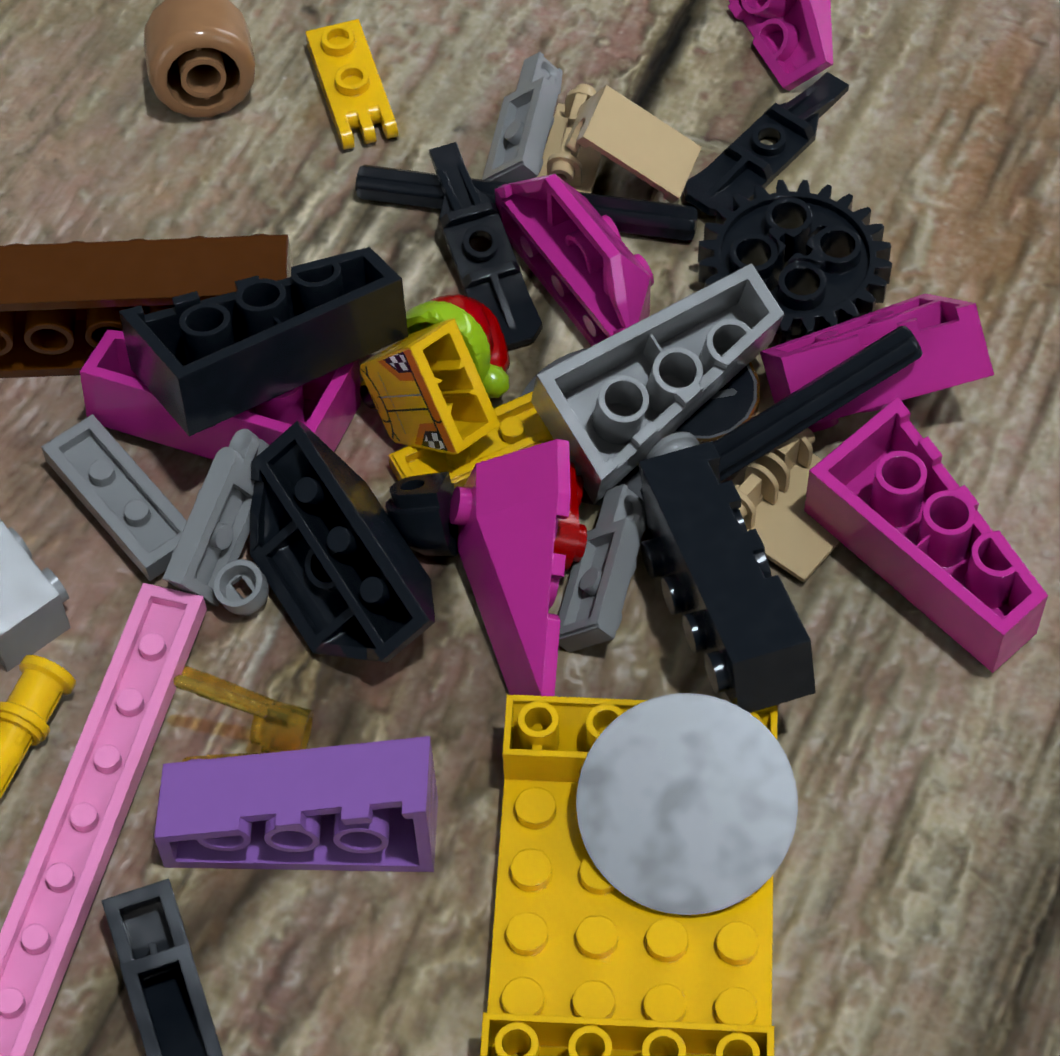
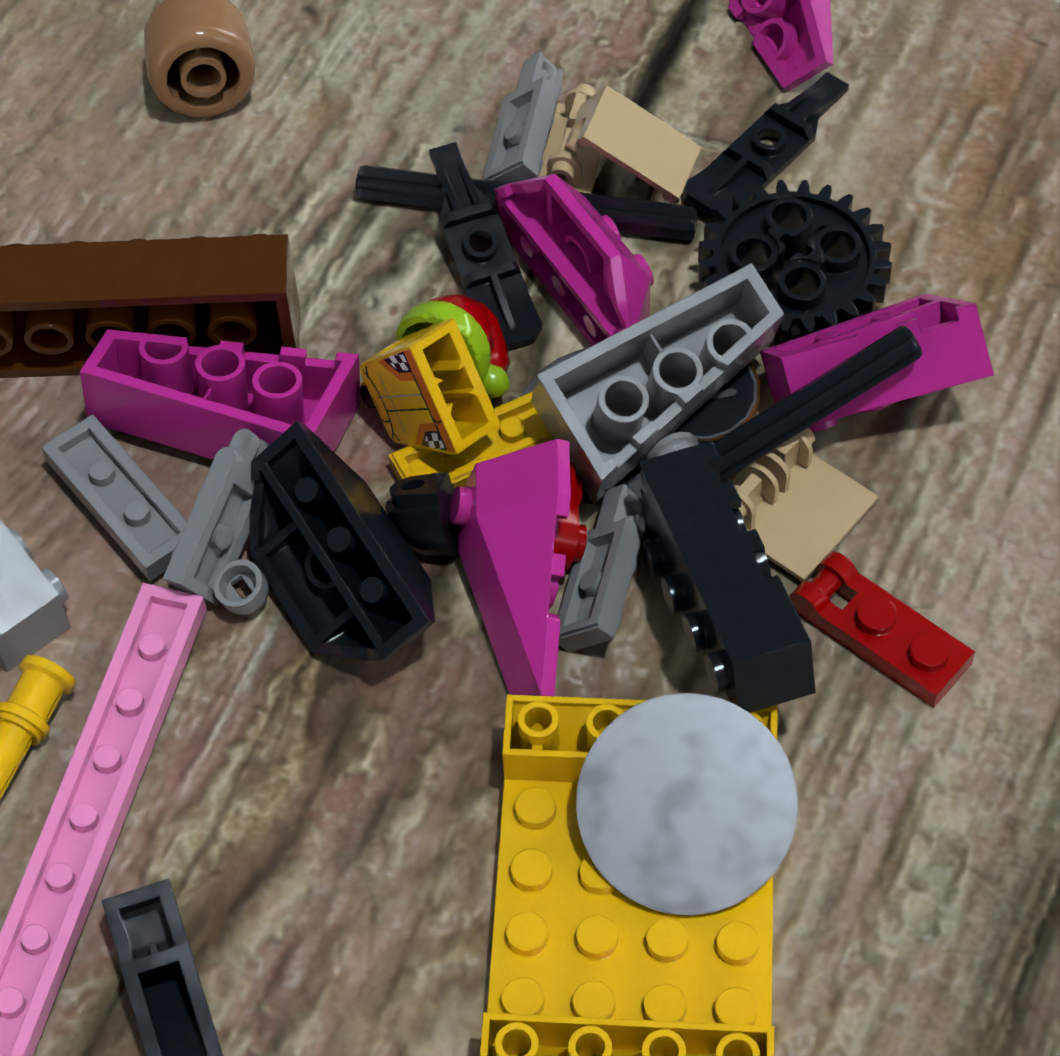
(265, 337): black wedge -> none
(274, 724): clear yellow plant -> none
(303, 809): medium lavender wedge -> none
(350, 82): yellow hinge -> none
(882, 630): none -> red plate
(924, 536): dark pink wedge -> none

